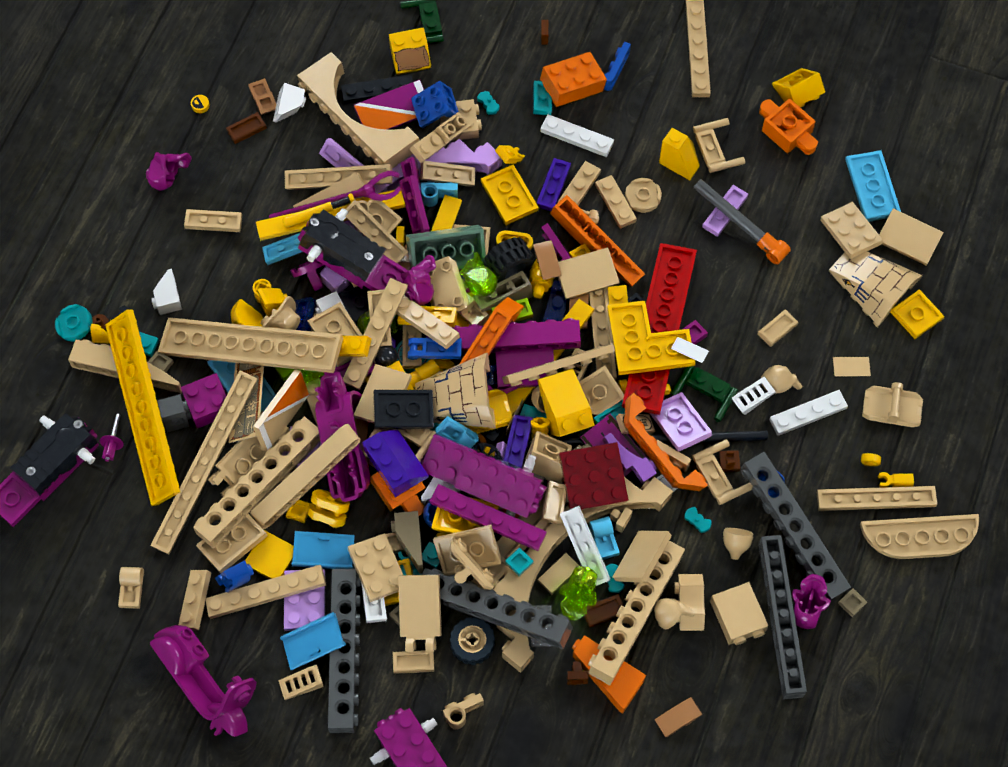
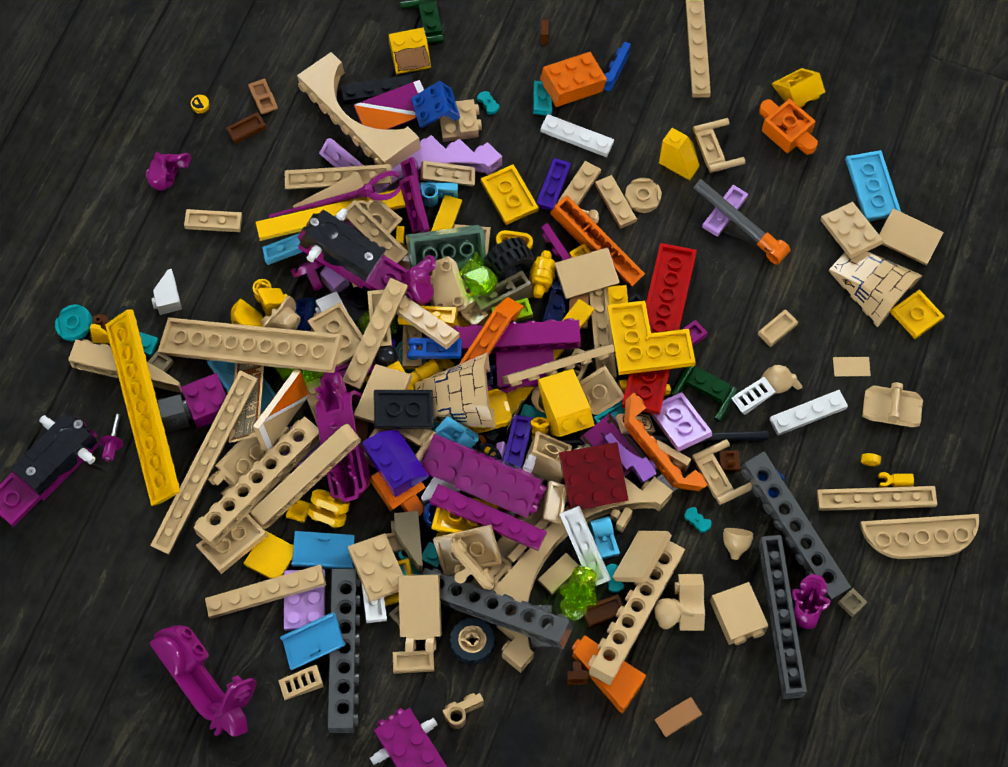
(131, 587): tan plate -> none
(195, 599): tan plate -> none
(235, 576): blue cylinder -> none
(288, 102): white slope -> none
(305, 215): yellow piece -> none
(355, 346): yellow plate -> none
(439, 137): tan slope -> none
(509, 154): yellow plate -> none
(519, 561): teal plate -> none
(547, 260): medium nougat slope -> none
(689, 349): white sticker -> none

